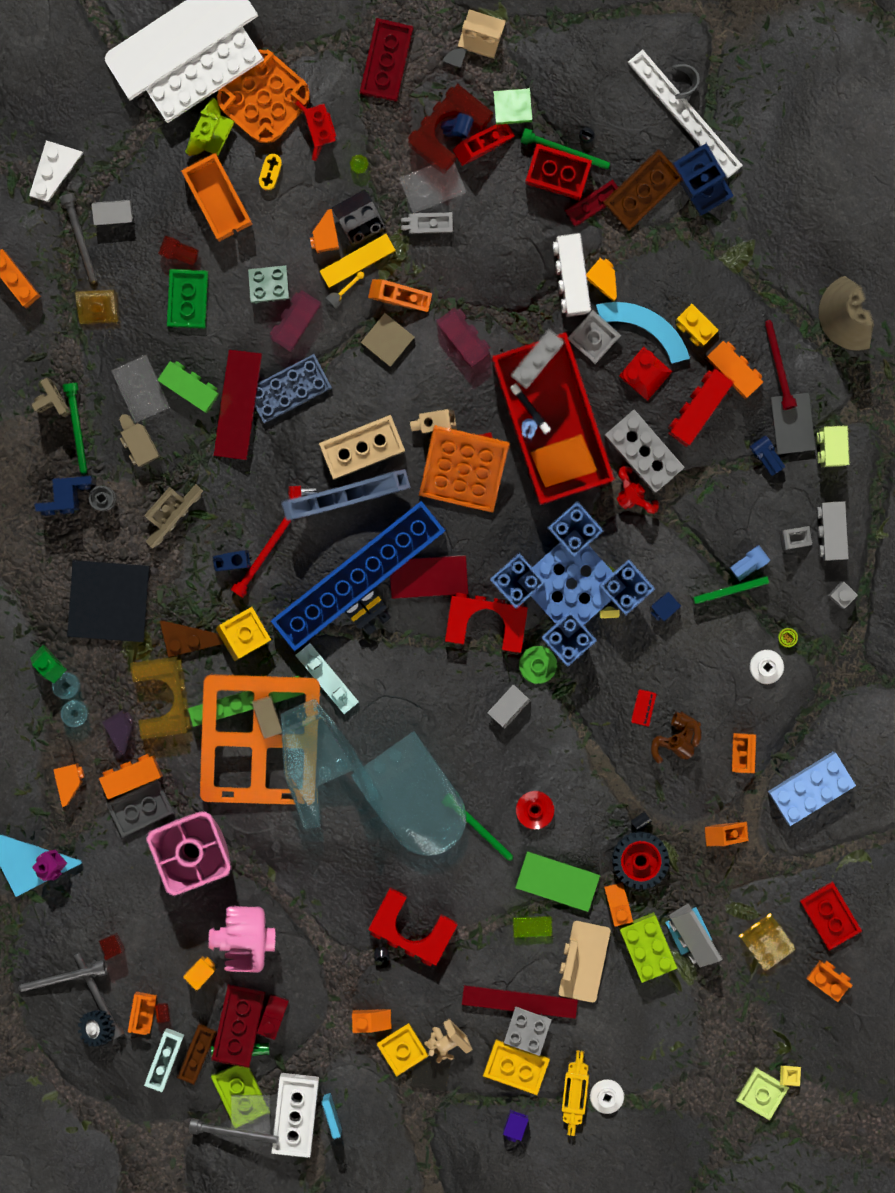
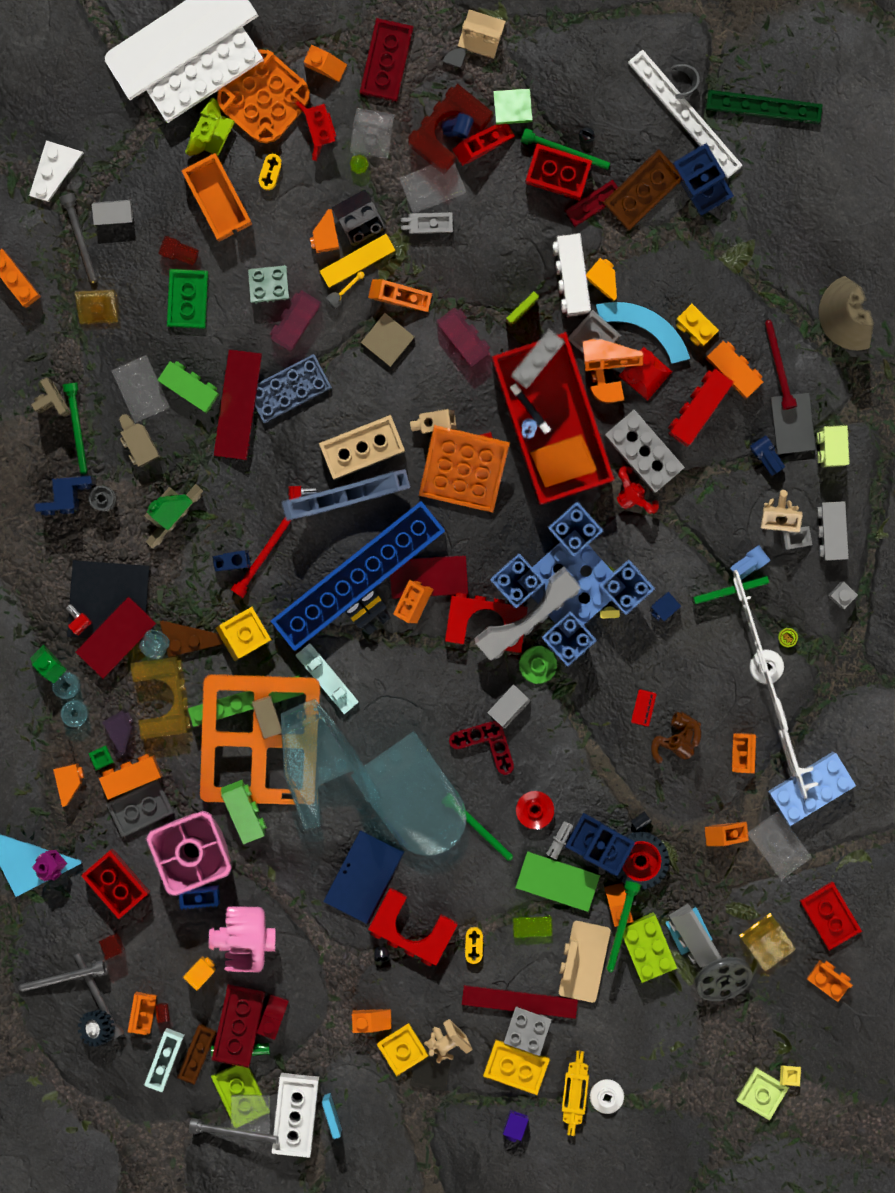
(80, 623): none -> red piece
(101, 757): none -> green tile
(115, 637): none -> dark red tile
(115, 883): none -> red brick
(154, 644): none -> clear light blue wheel
(168, 509): none -> green slope
(200, 897): none -> blue brick
(243, 811): none -> bright green brick
(324, 63): none -> orange slope
(368, 870): none -> dark blue container
(372, 133): none -> clear slope
(413, 602): none -> orange hinge
(479, 945): none -> yellow beam
(493, 739): none -> dark red beam
(498, 638): none -> light grey arch
(522, 309): none -> lime tile
(560, 840): none -> light grey axle
(600, 844): none -> dark blue bracket
(604, 392): none -> orange brick
(607, 355): none -> orange slope
(631, 890): none -> green piece
(723, 979): none -> dark grey wedge
(764, 106): none -> dark green tile
(779, 845): none -> clear tile
(780, 517): none -> tan piece
(786, 743): none -> white piece

